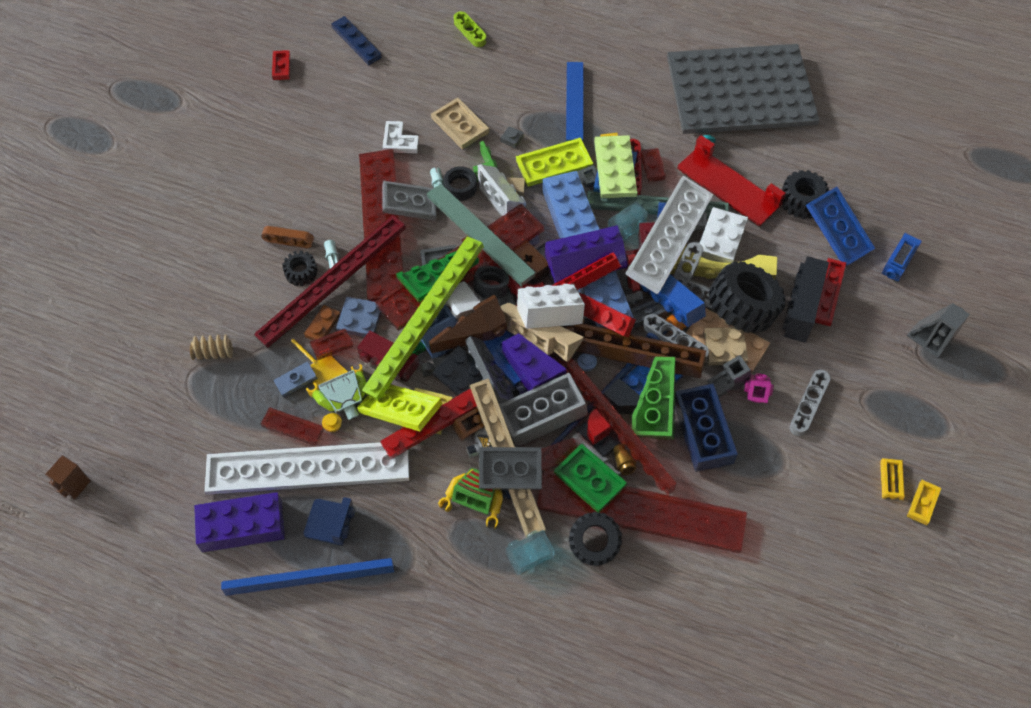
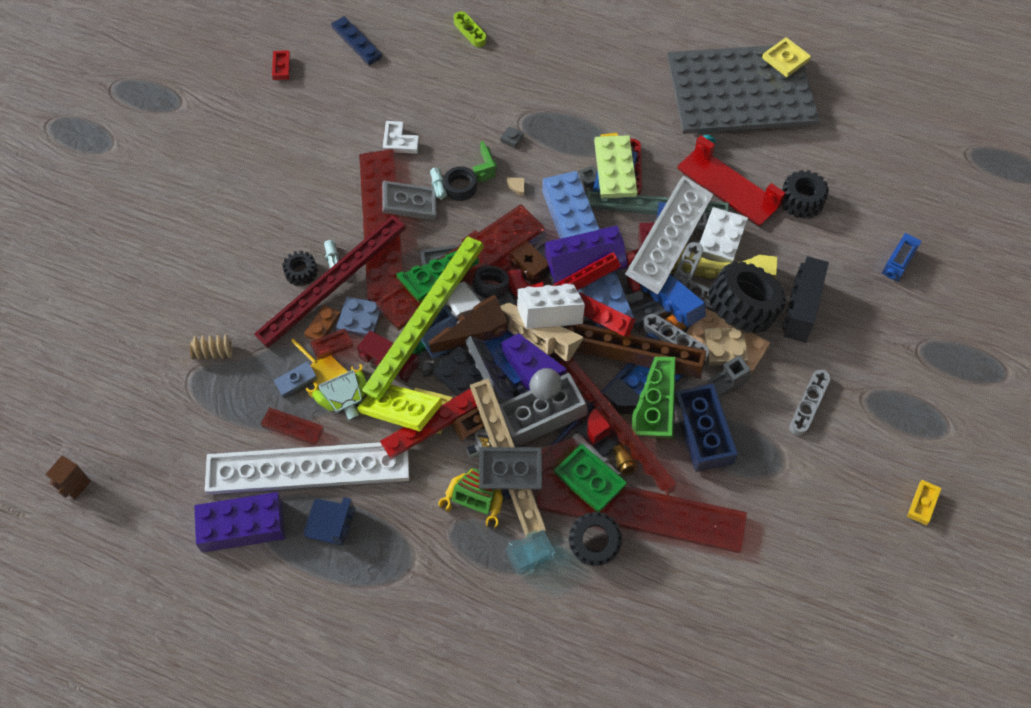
(287, 237): dark orange beam -> none
(308, 576): blue tile -> none
(331, 422): yellow plate -> none
(459, 123): tan plate -> none
(477, 230): sand green tile -> none
(498, 190): white slope -> none
(545, 384): none -> light grey hair
(553, 161): neon yellow plate -> none
(574, 101): blue tile -> none
(587, 362): light blue plate -> none
(629, 219): clear light blue brick -> none
(653, 165): clear red plate -> none
(759, 394): dark pink brick -> none
(786, 57): none -> light yellow plate
(830, 292): red plate -> none
(840, 226): blue plate -> none
(884, 479): yellow tile -> none
(939, 329): dark grey wedge -> none

